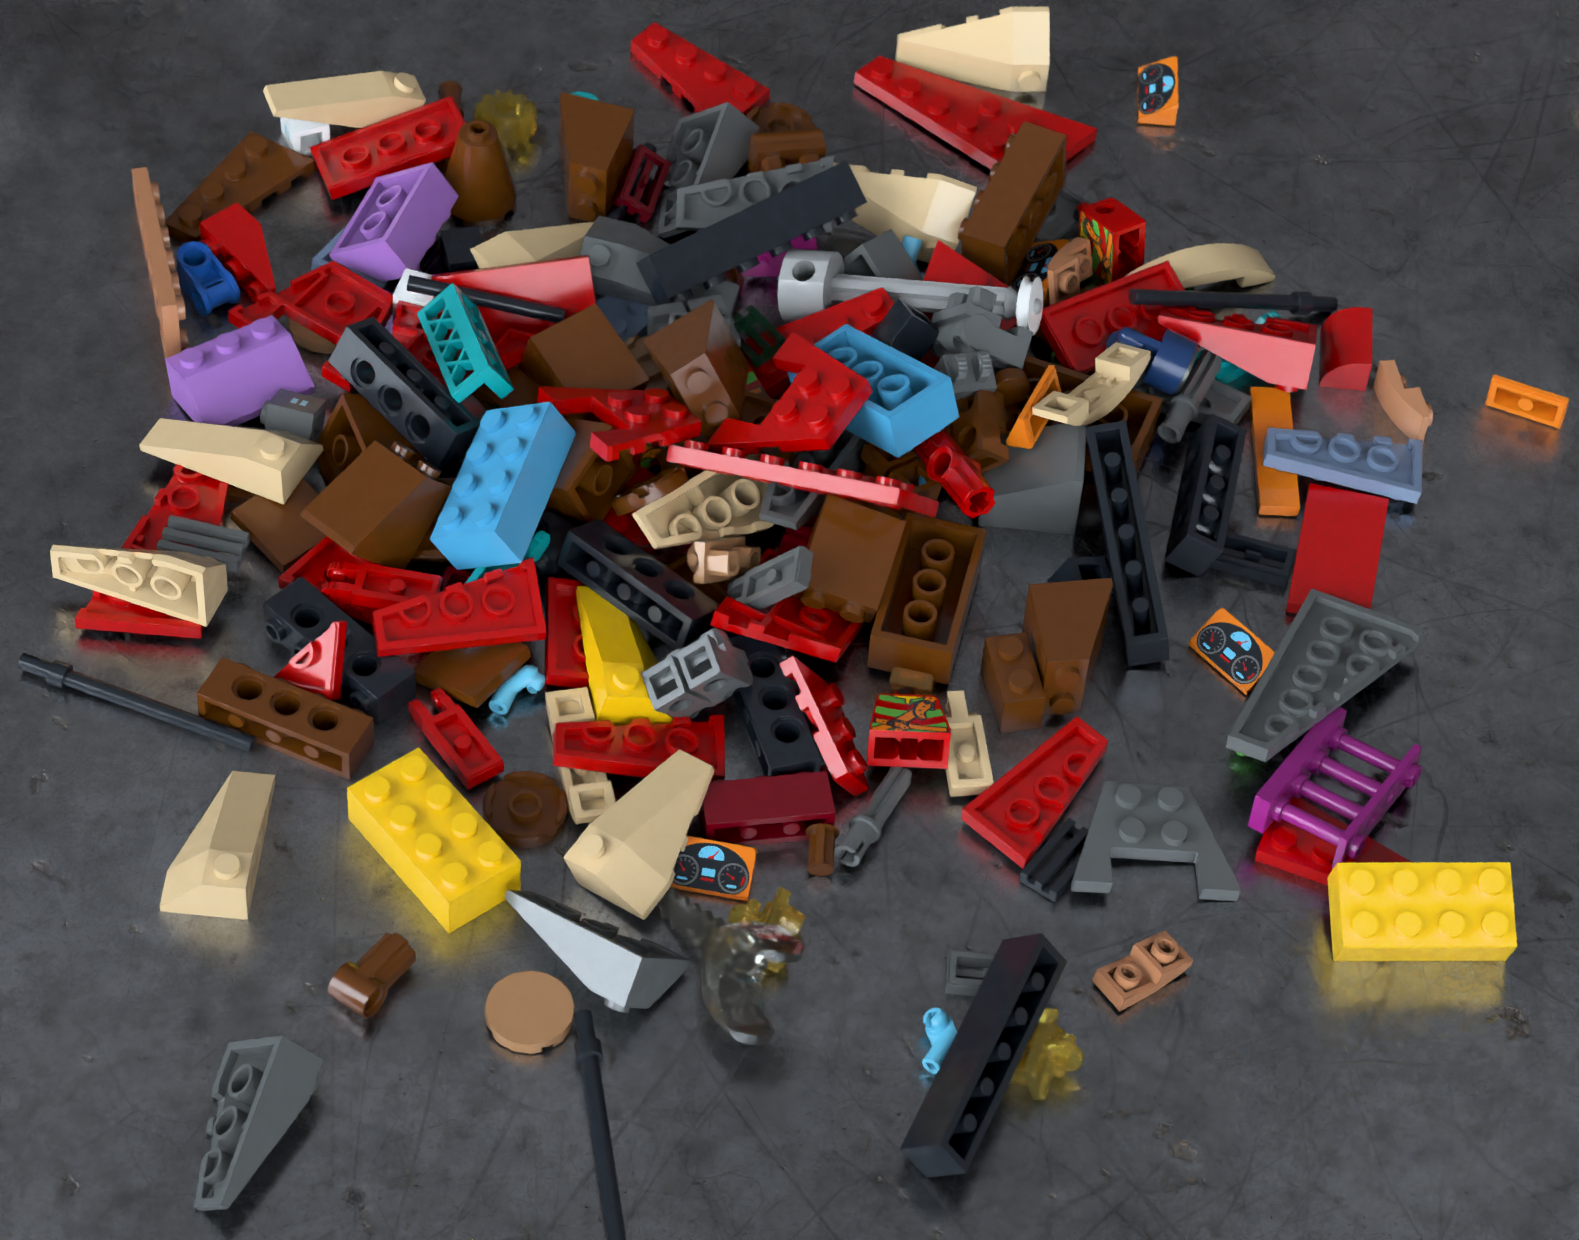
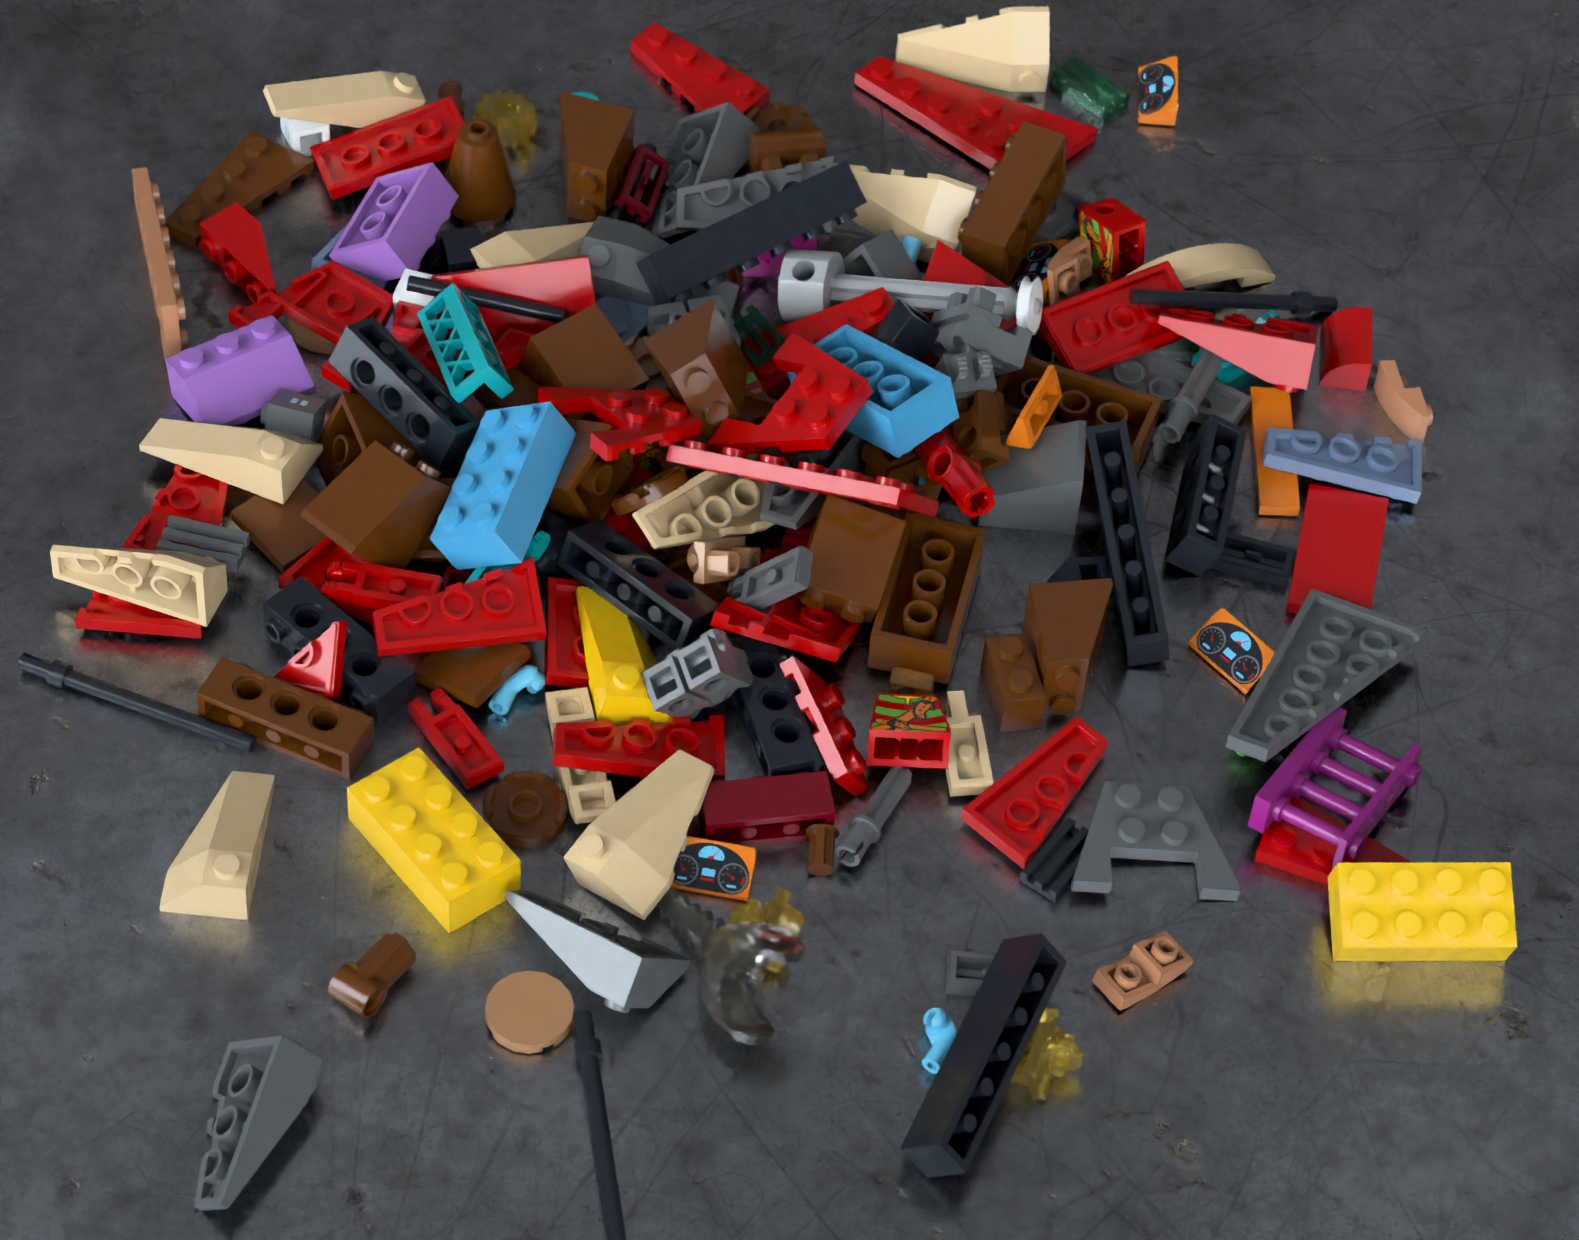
(205, 278): blue piece -> none
(1012, 384): reddish brown tile -> none
(1085, 90): none -> clear green tile
(1114, 378): tan slope -> none
(1169, 358): dark blue piece -> none
(1527, 401): orange slope -> none

